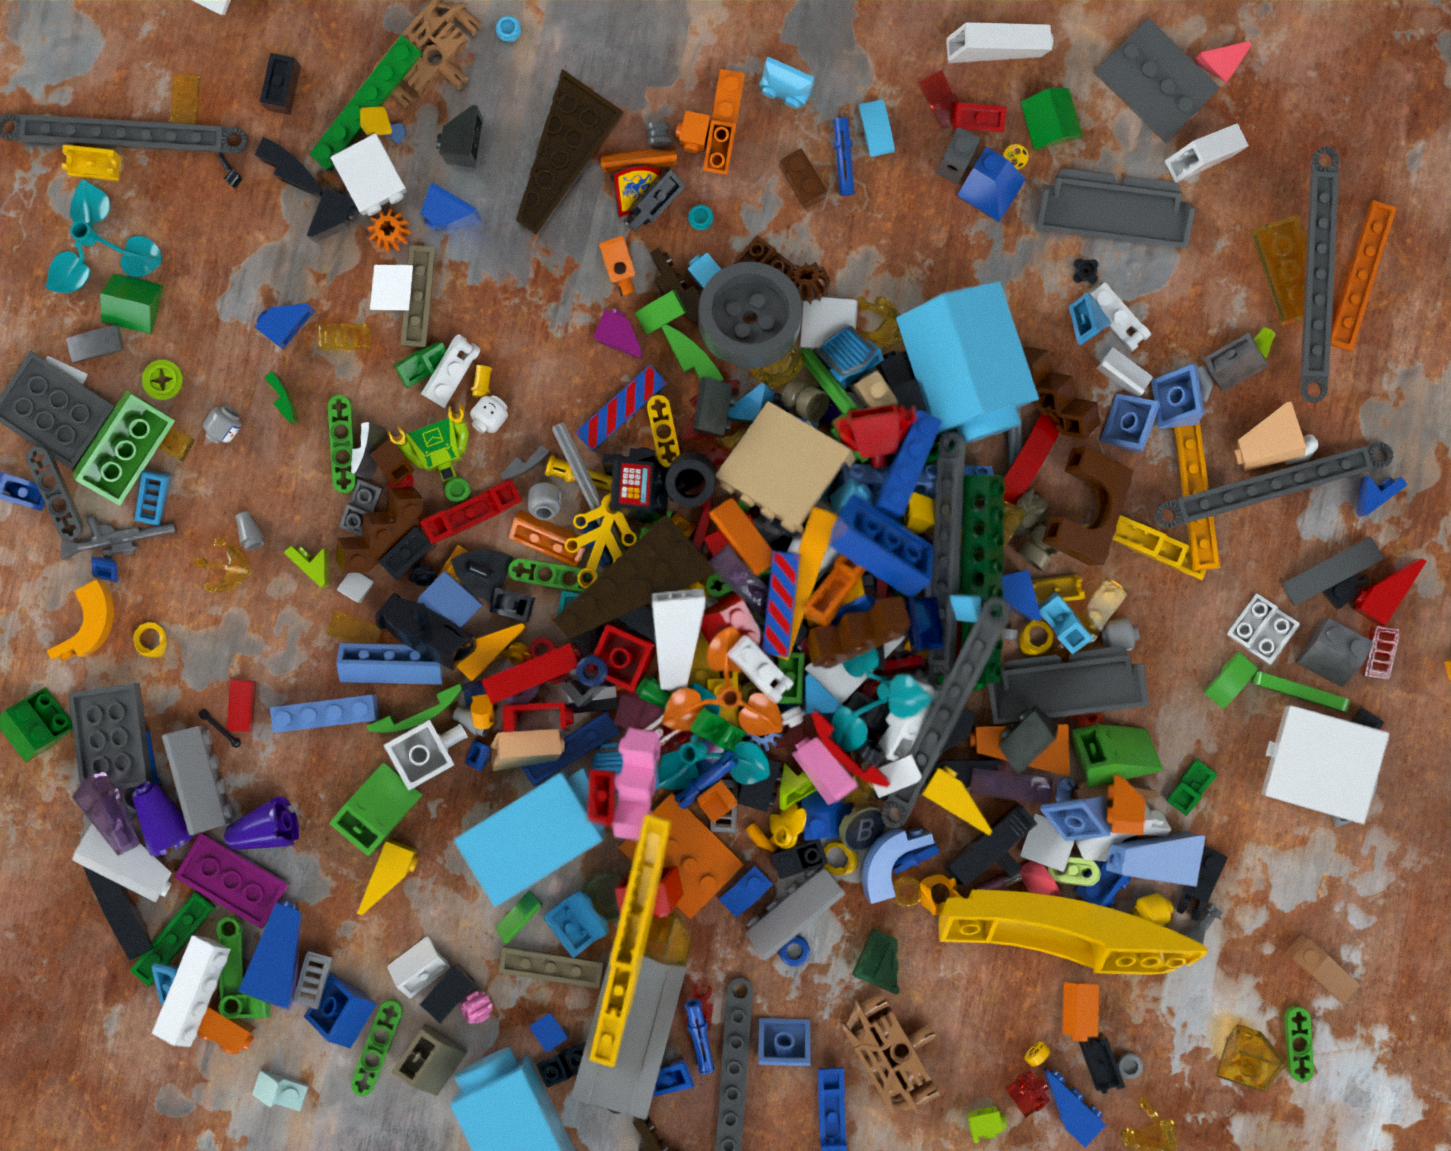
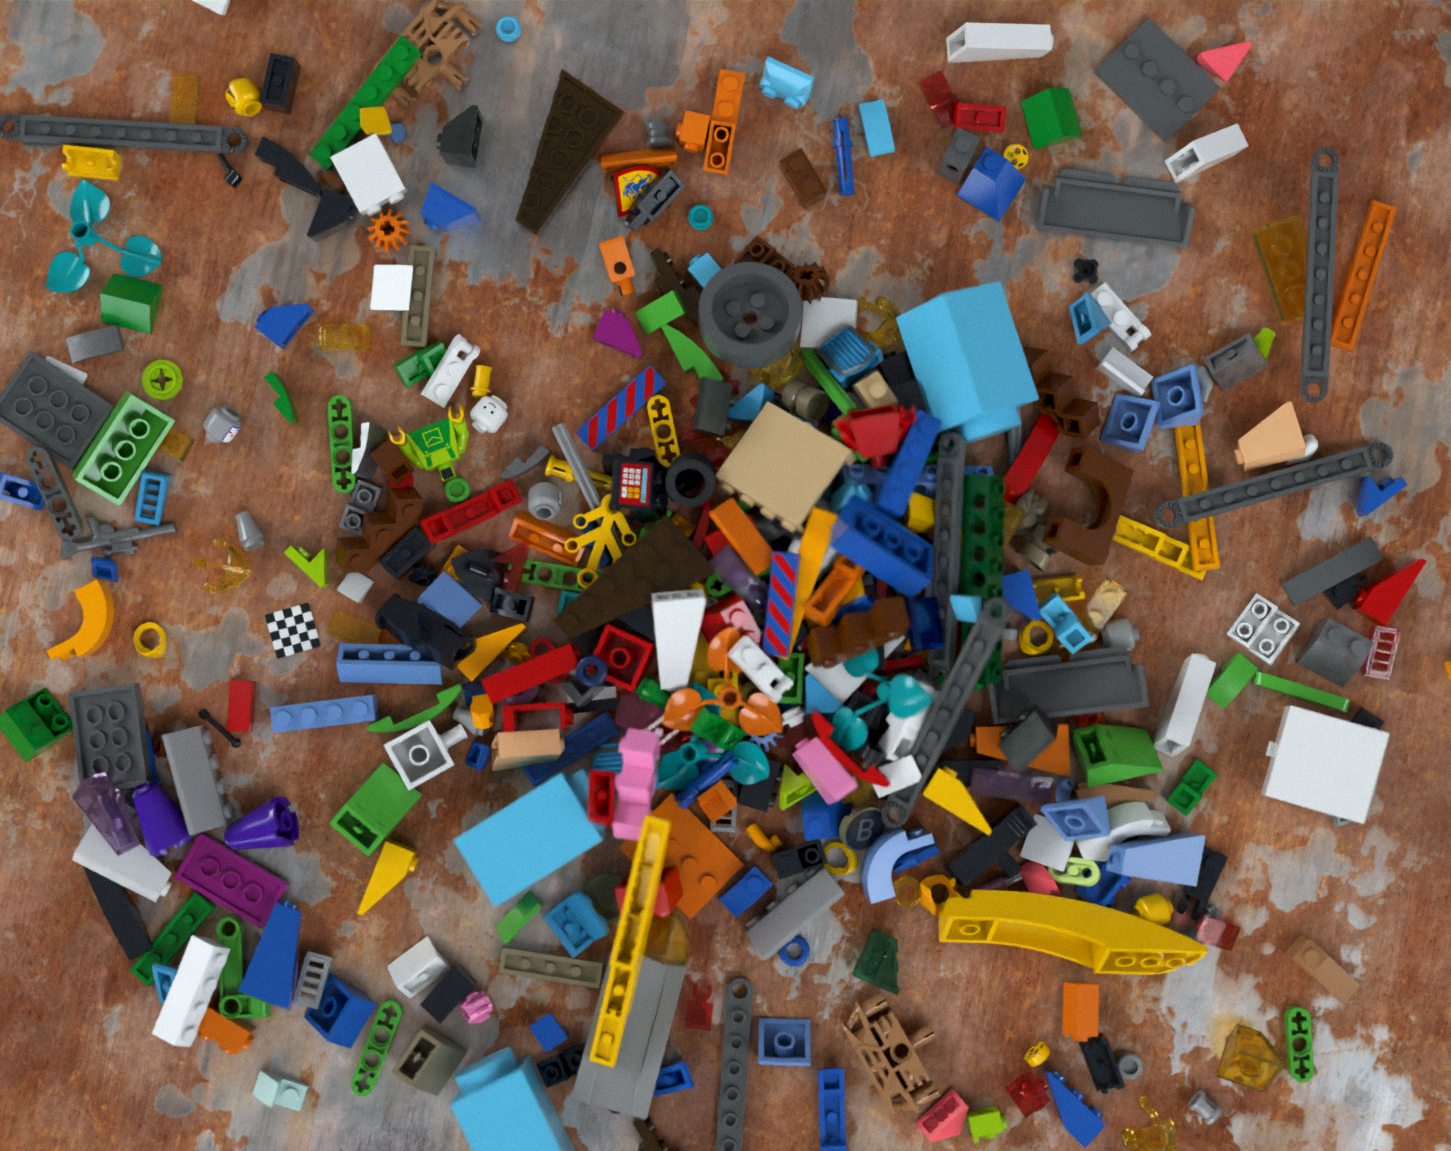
(158, 745): none -> reddish brown tile
(244, 97): none -> yellow head
(292, 630): none -> sticker
(517, 558): none -> clear red slope
(694, 1012): blue pin -> none
(787, 826): yellow plate -> none
(944, 1118): none -> coral slope
(1127, 810): orange slope -> none
(1184, 705): none -> white slope
(1205, 1107): none -> light grey bush
(1217, 933): none -> clear red slope

